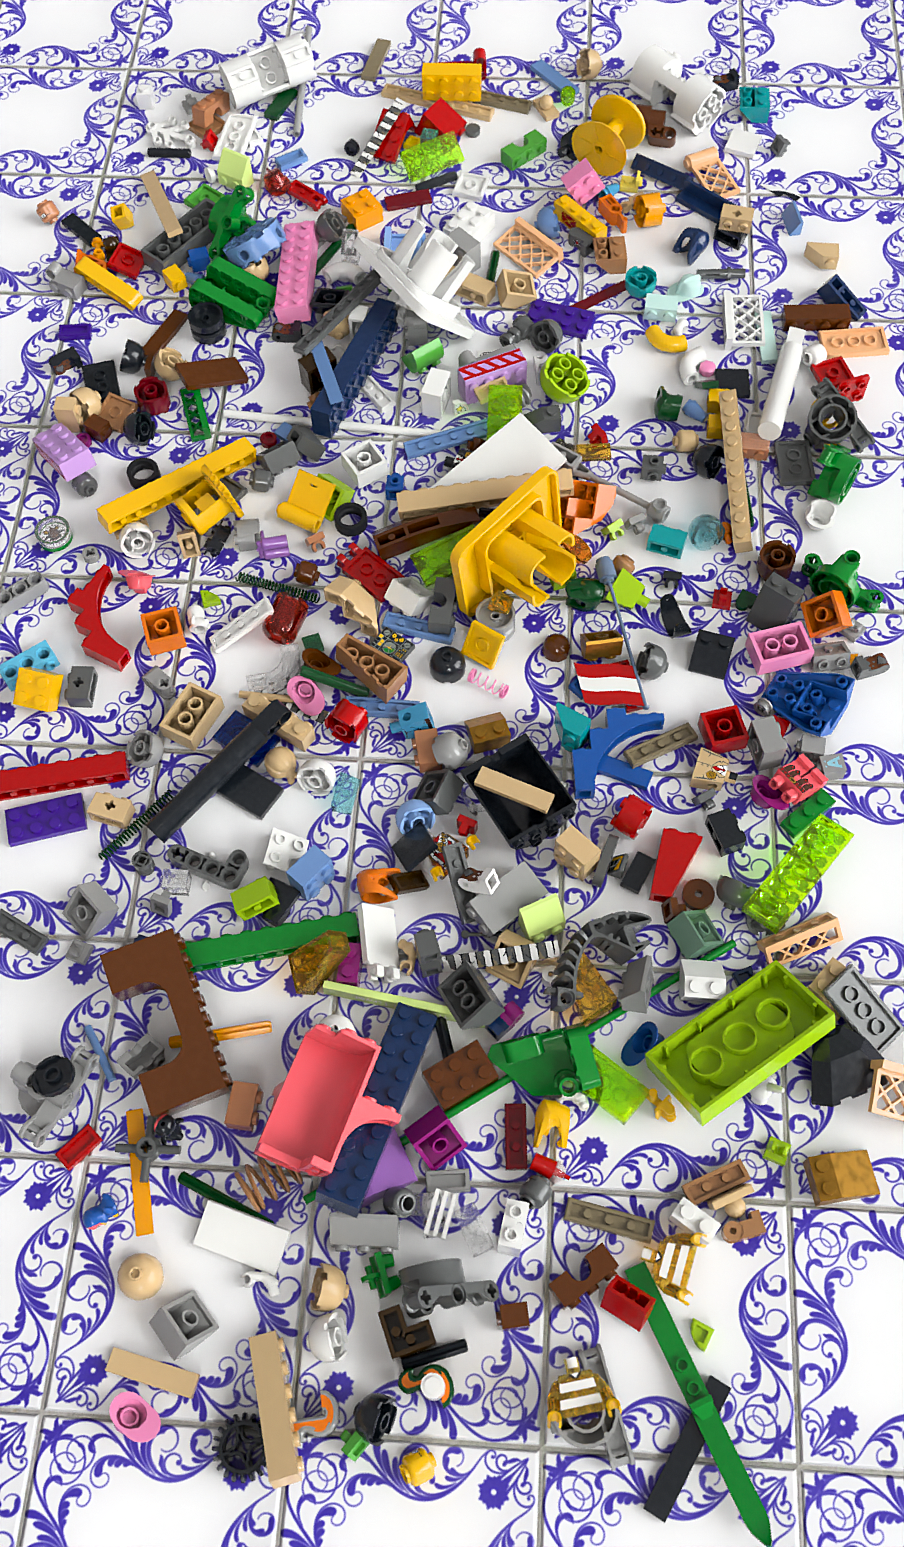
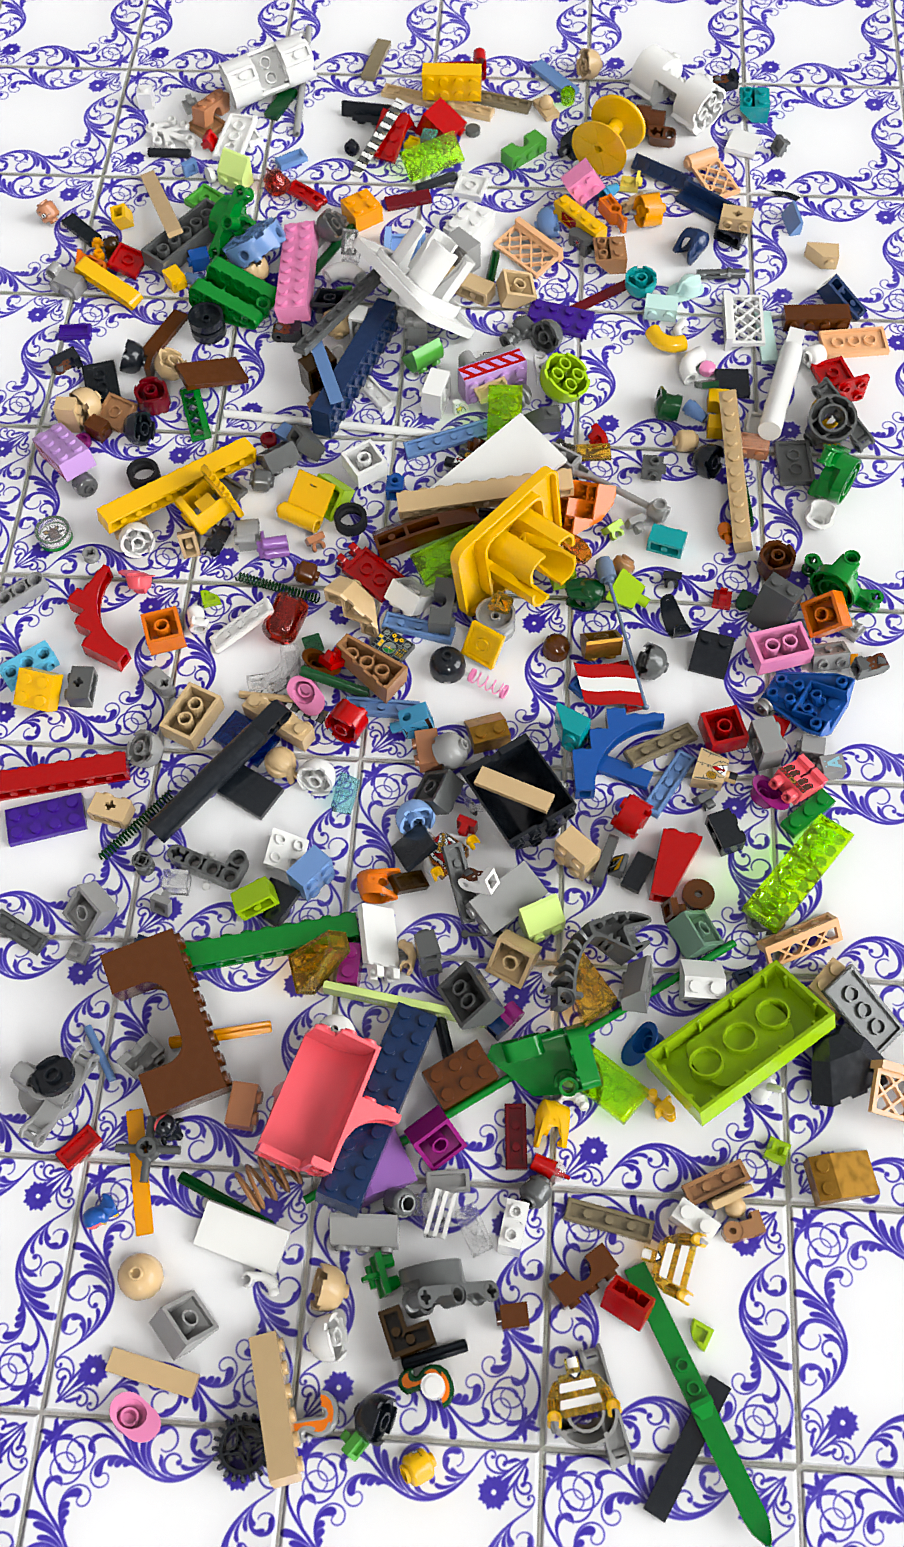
(189, 167): none -> medium blue tile
(332, 659): none -> red tile
(363, 111): none -> black bracket
(503, 955): sticker -> none
(669, 782): none -> medium blue tile
(705, 532): clear light blue cylinder -> none
(733, 892): dark grey cylinder -> none

